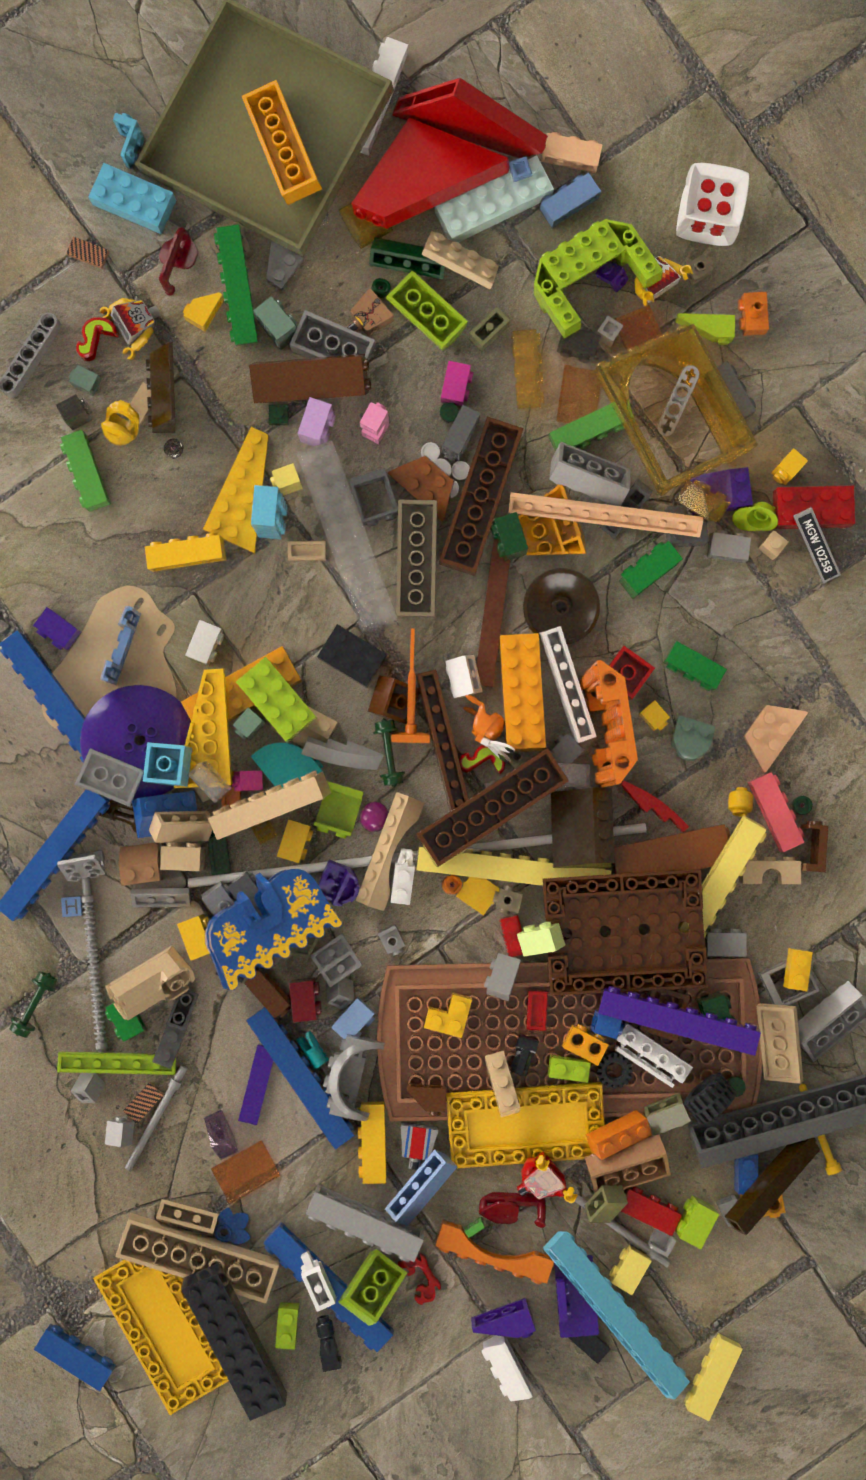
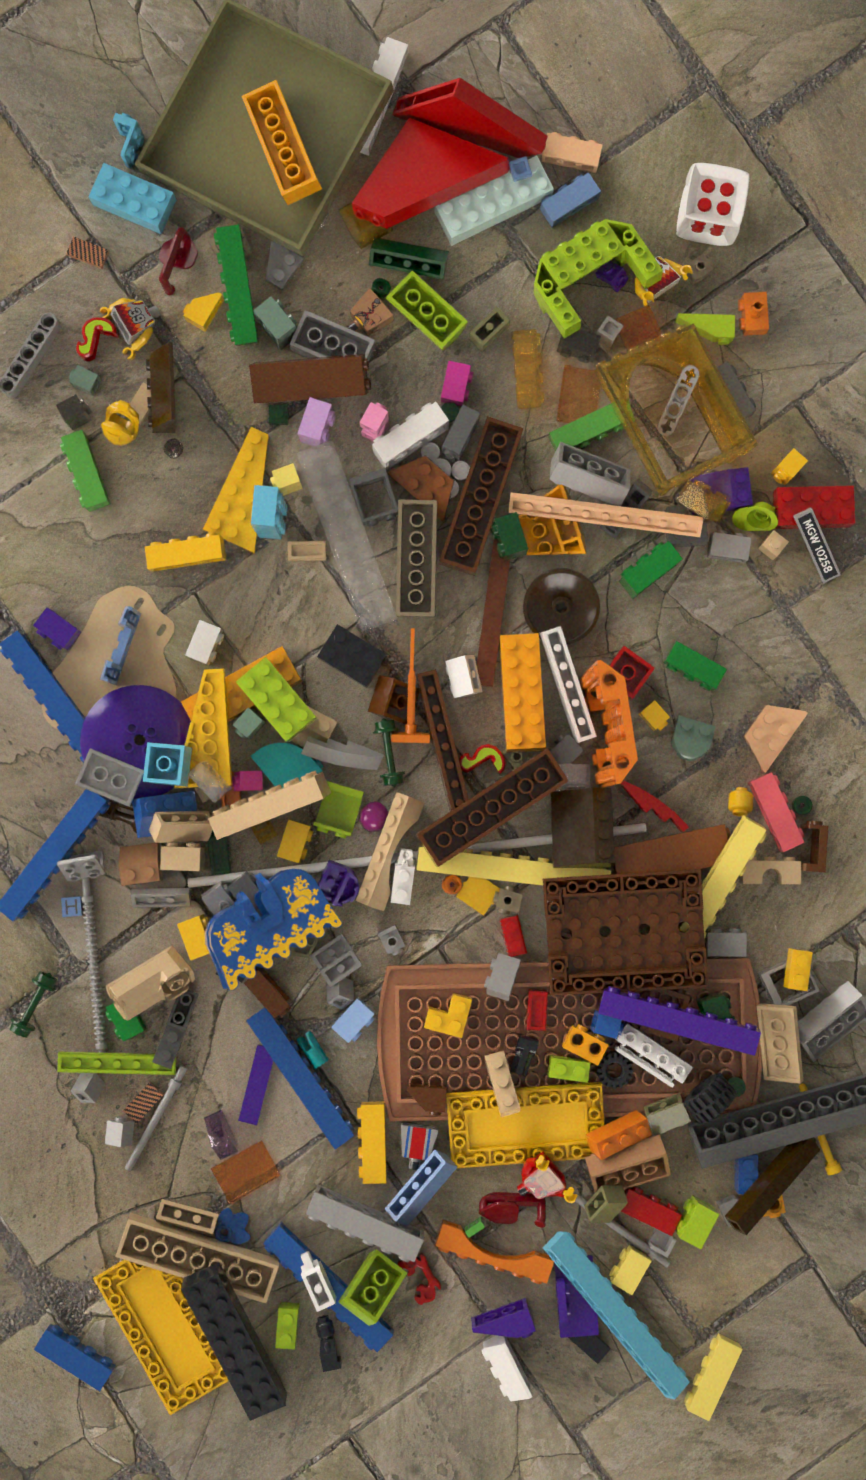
(304, 999): dark red brick -> none
(346, 1076): light grey piece -> none
(410, 436): none -> white brick
(461, 260): tan plate -> none
(488, 729): orange hair -> none
(541, 939): yellowish green brick -> none

